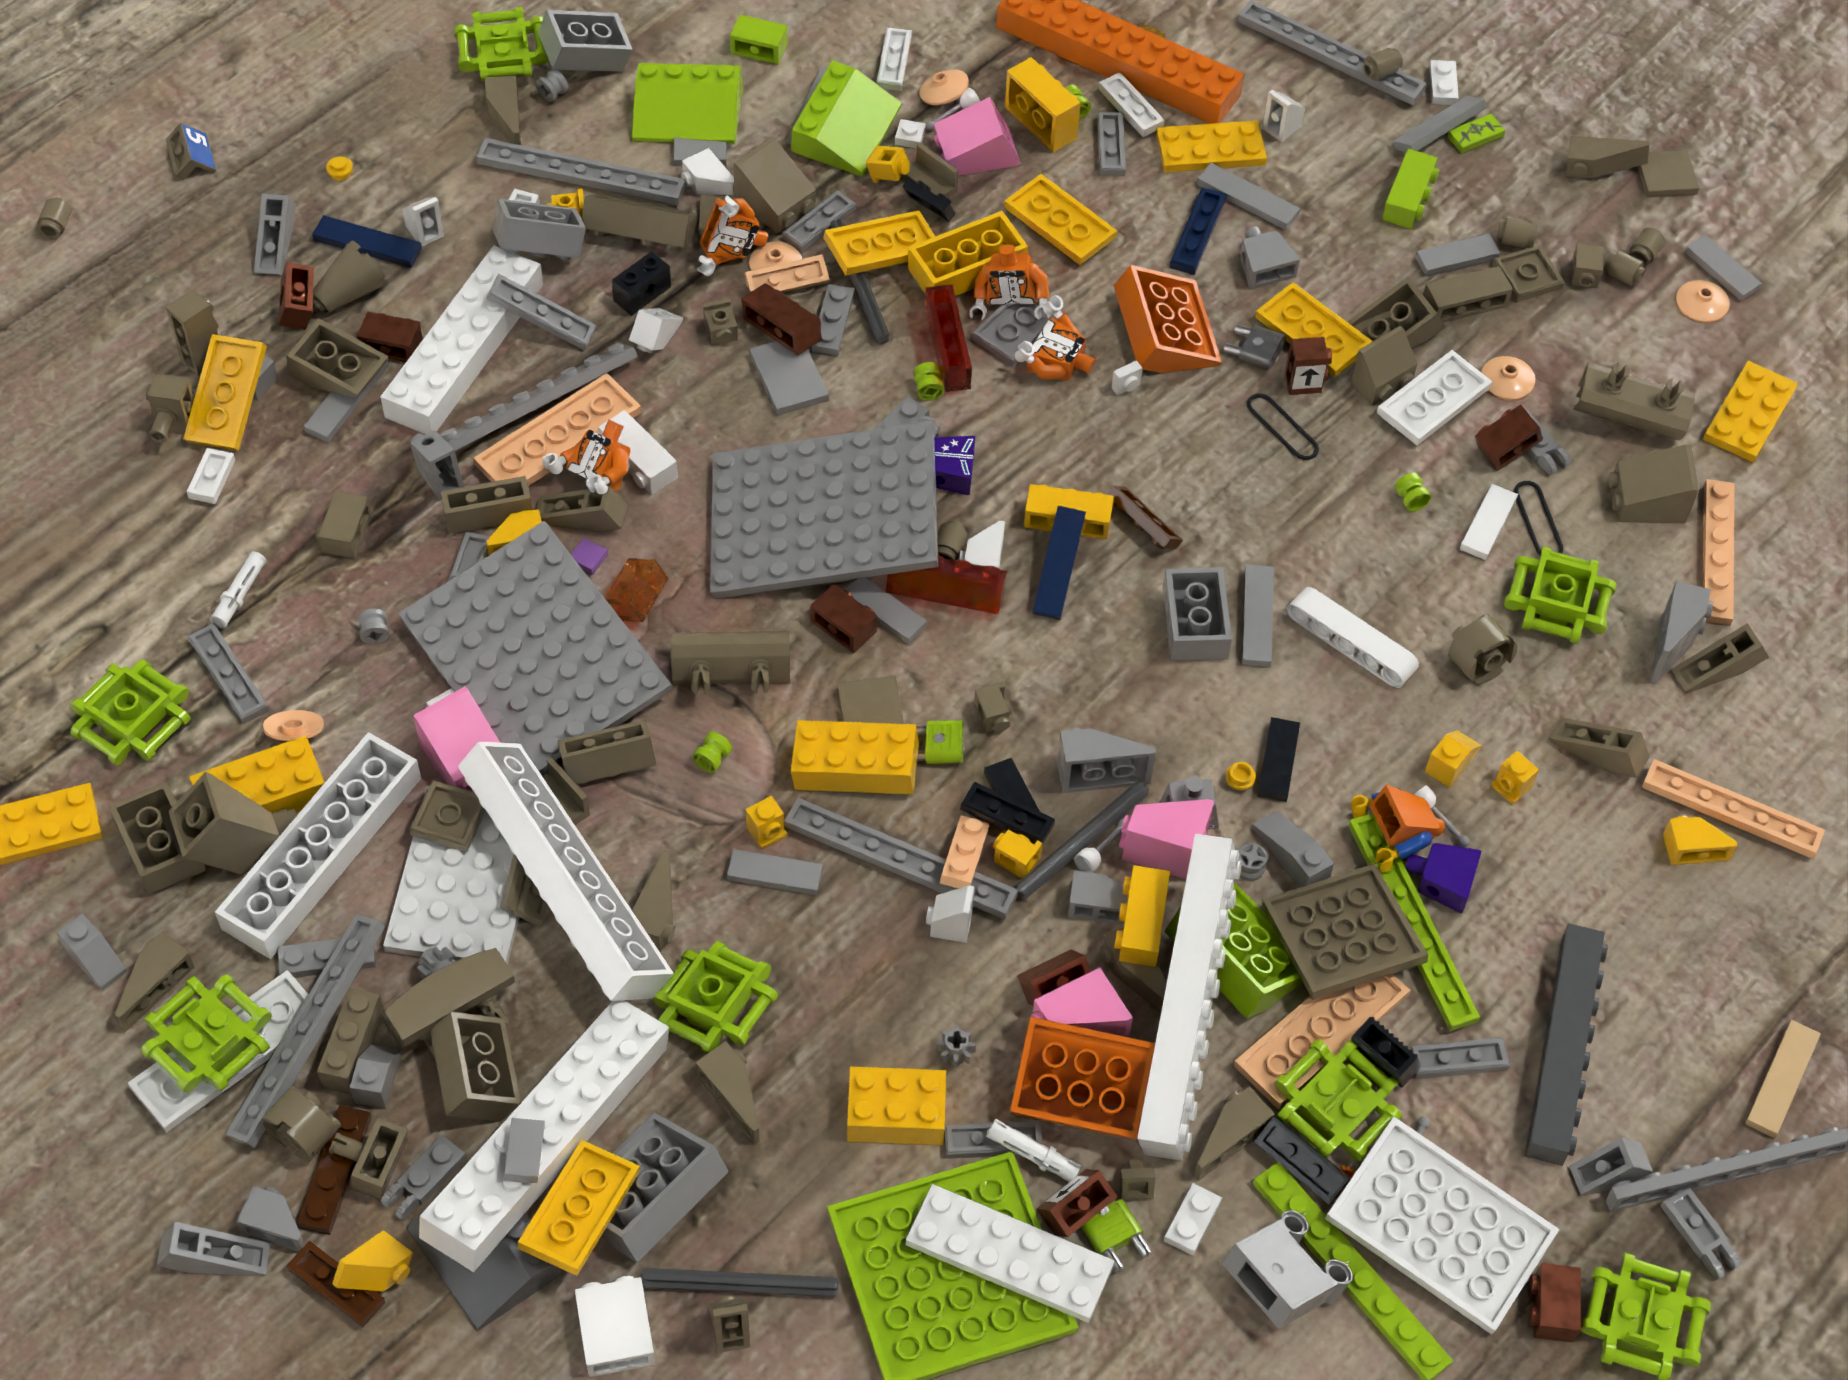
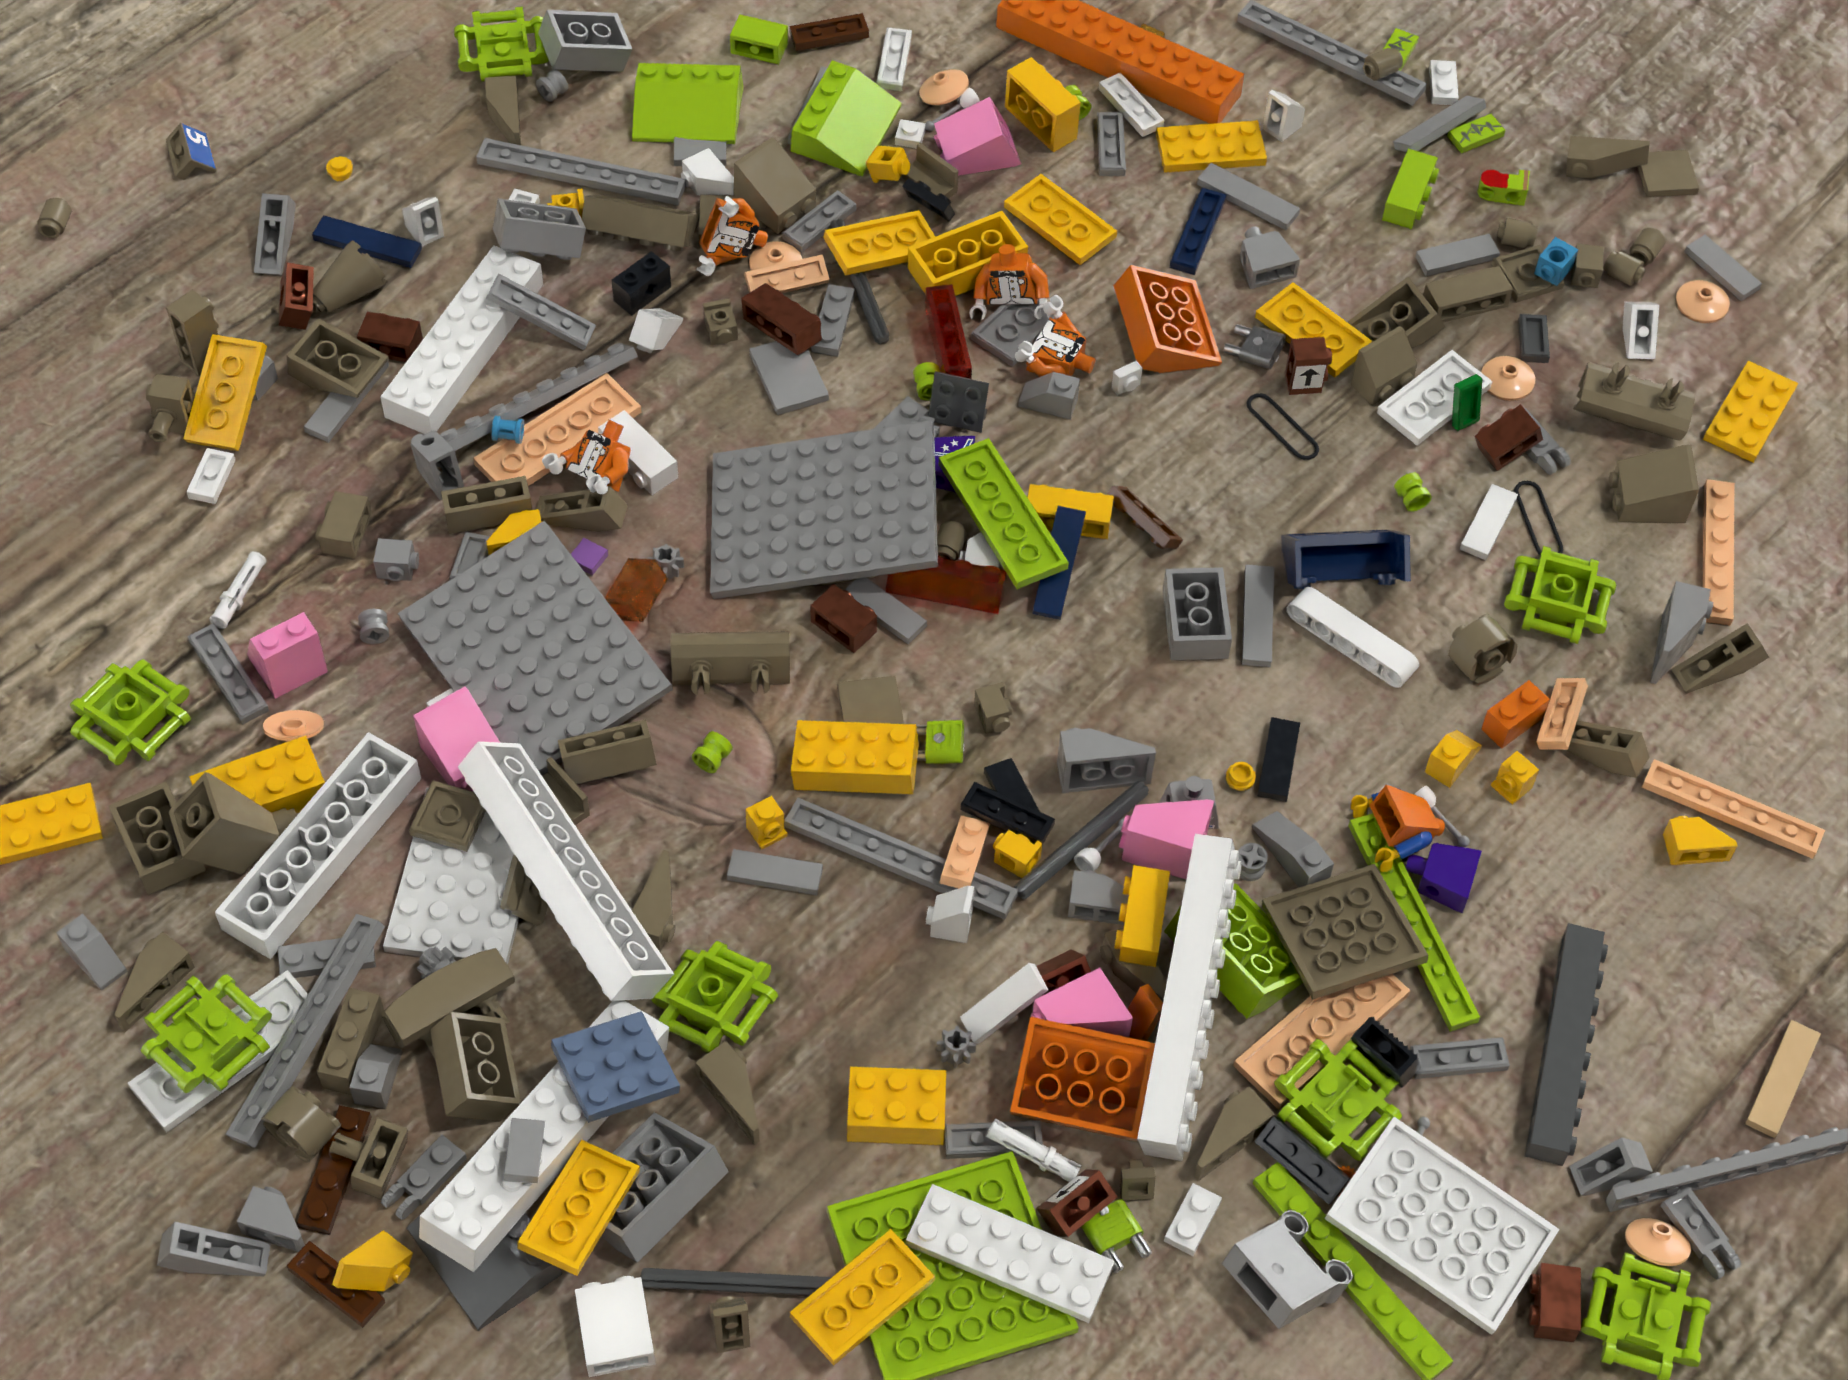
(287, 655): none -> bright pink slope
(395, 559): none -> light grey brick
(507, 429): none -> dark azure bush
(615, 1066): none -> sand blue plate
(669, 560): none -> light grey gear
(829, 32): none -> reddish brown plate
(862, 1296): none -> yellow plate
(958, 401): none -> dark grey hinge
(1003, 513): none -> lime plate
(1004, 1003): none -> white tile
(1051, 394): none -> light grey slope
(1146, 1012): none -> orange tile
(1345, 556): none -> dark blue windscreen
(1403, 42): none -> lime tile
(1466, 402): none -> green tile
(1504, 187): none -> lime leg
(1515, 714): none -> orange brick
(1533, 338): none -> dark grey tile
(1556, 261): none -> dark azure brick
(1562, 714): none -> light nougat plate
(1640, 329): none -> white slope
(1657, 1242): none -> light nougat dish

